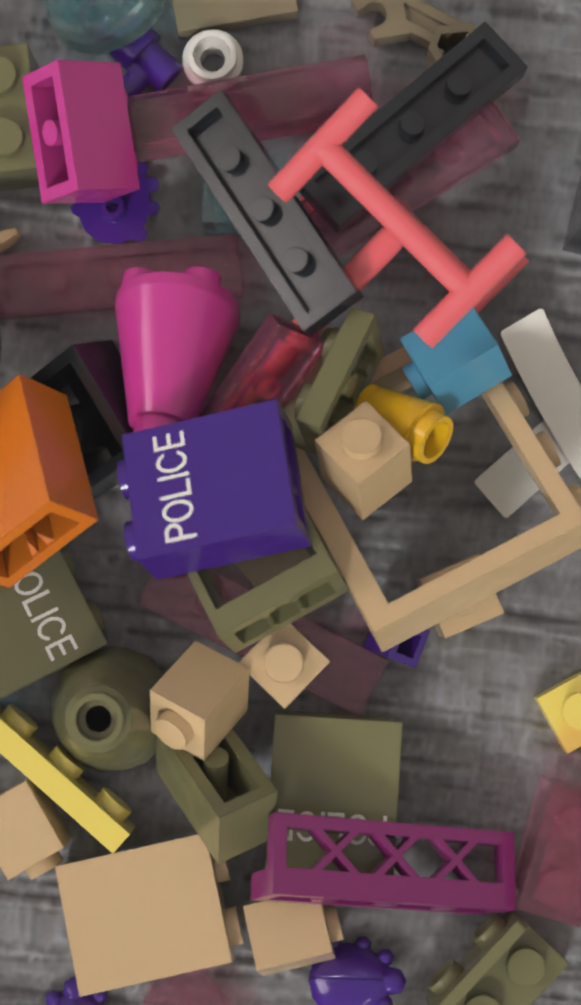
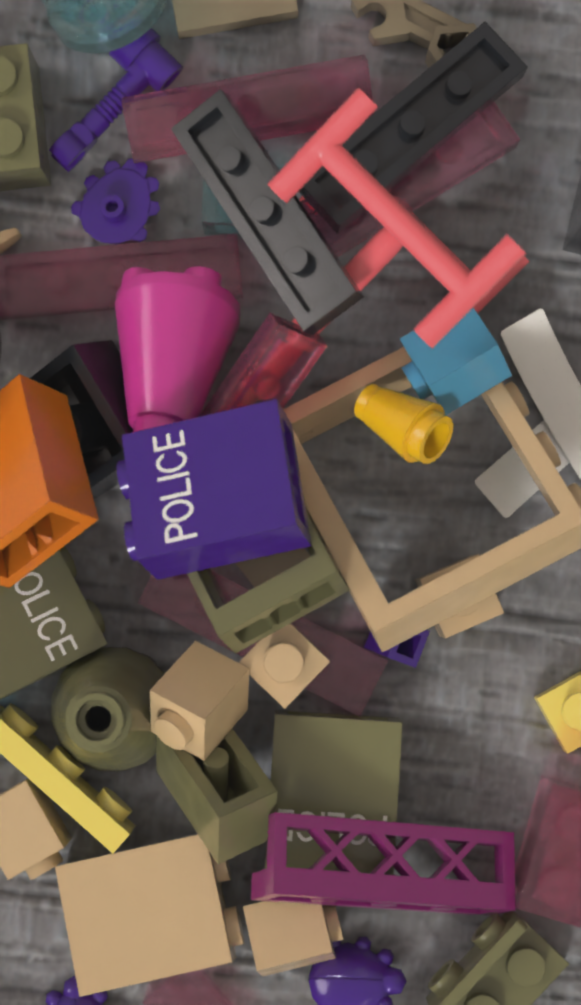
(81, 131): dark pink brick -> none
(208, 43): white plate -> none
(336, 378): olive bracket -> none
(364, 460): tan brick -> none

